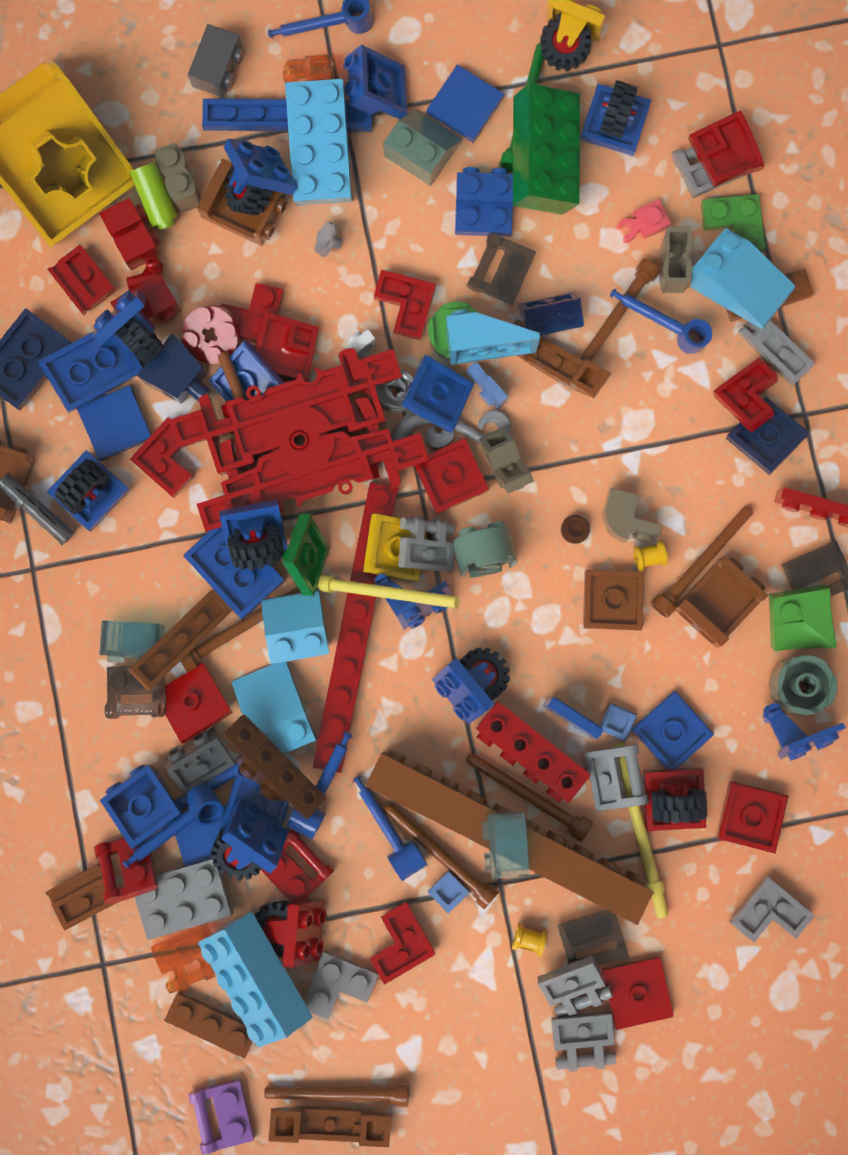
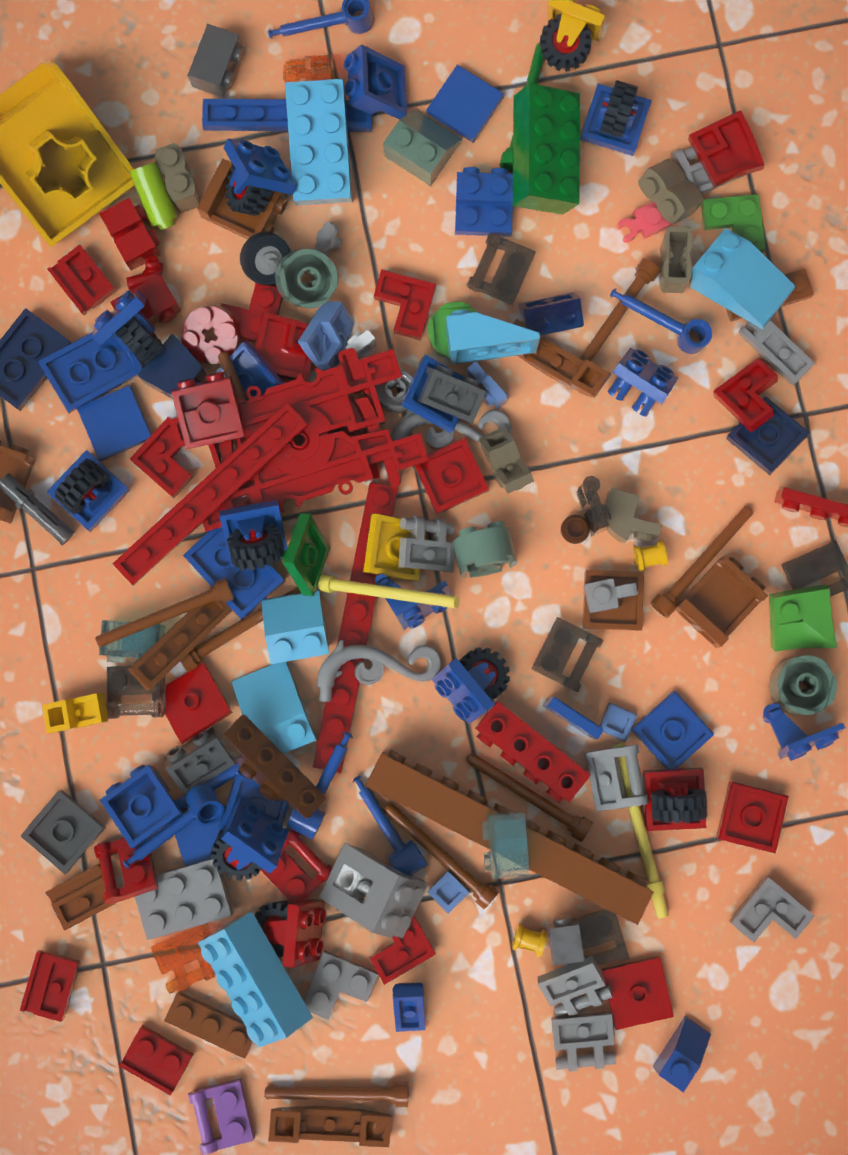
(50, 985): none -> red plate
(63, 831): none -> dark grey plate
(75, 713): none -> yellow brick
(156, 1060): none -> red plate
(207, 410): none -> red plate
(210, 494): none -> red plate
(218, 592): none -> dark orange piece
(261, 256): none -> black wheel
(292, 268): none -> sand green brick
(327, 335): none -> medium blue slope
(378, 658): none -> light grey plant
(388, 900): none -> light grey brick
(409, 1007): none -> blue slope
(451, 394): none -> dark grey bracket
(558, 649): none -> clear smoke plate
(565, 941): none -> flat silver brick
(593, 511): none -> clear smoke plate
(604, 595): none -> light grey plate
(639, 371): none -> blue plate
(670, 191): none -> dark tan brick
(682, 1054): none -> blue slope

